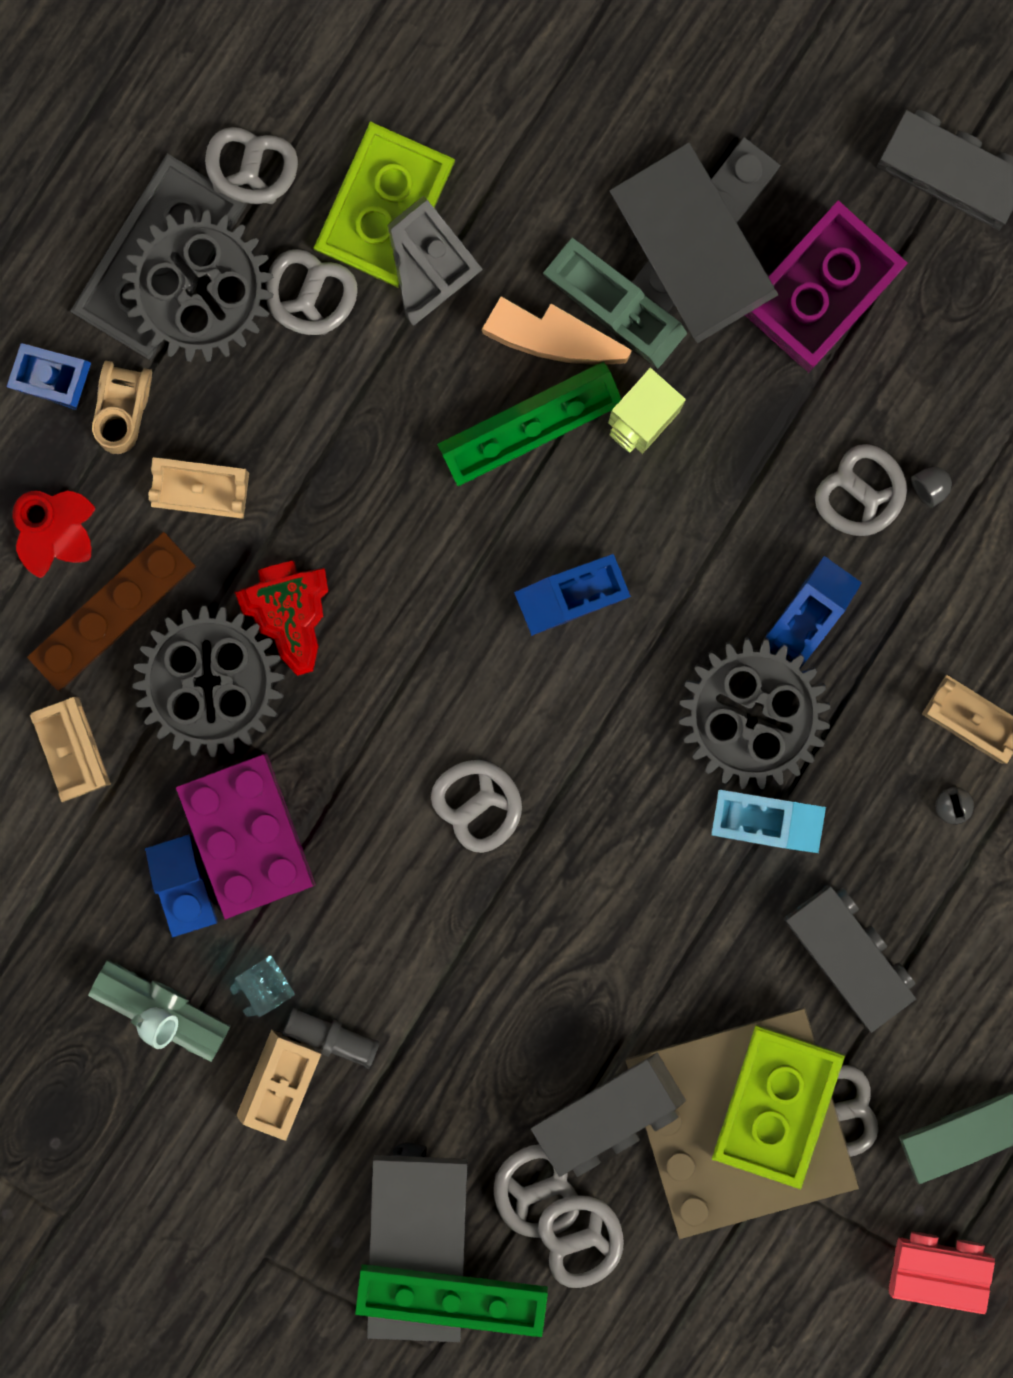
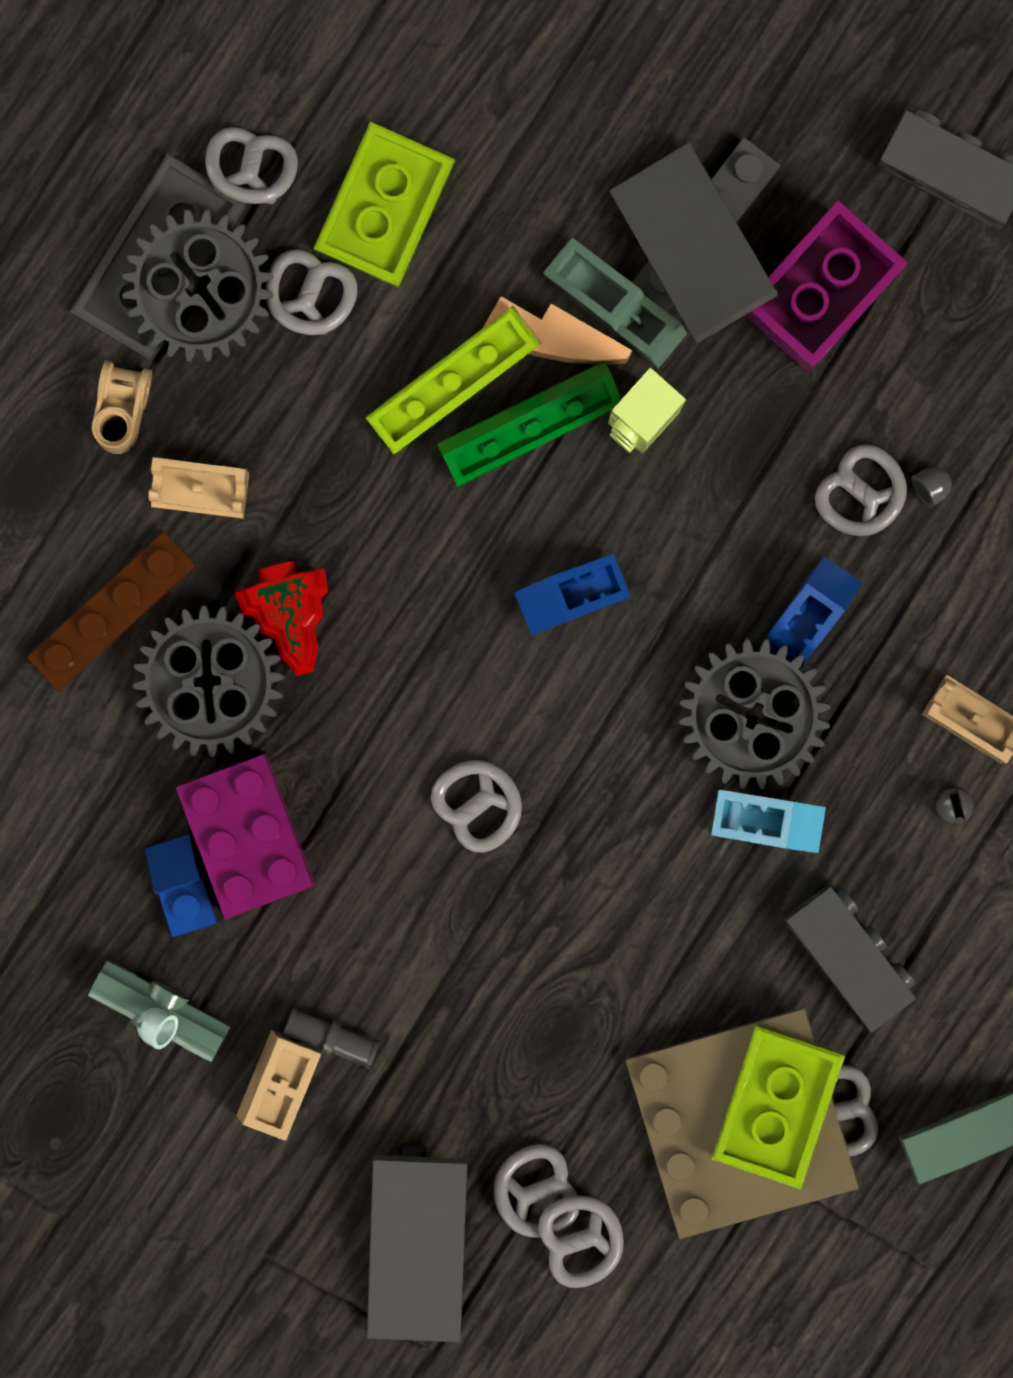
(49, 375): blue slope -> none
(57, 535): red plate -> none
(70, 748): tan hinge -> none
(263, 987): clear light blue tile -> none
(428, 259): dark grey wing -> none
(451, 1300): green plate -> none
(453, 379): none -> lime tile
(610, 1117): dark grey brick -> none
(941, 1273): coral brick -> none

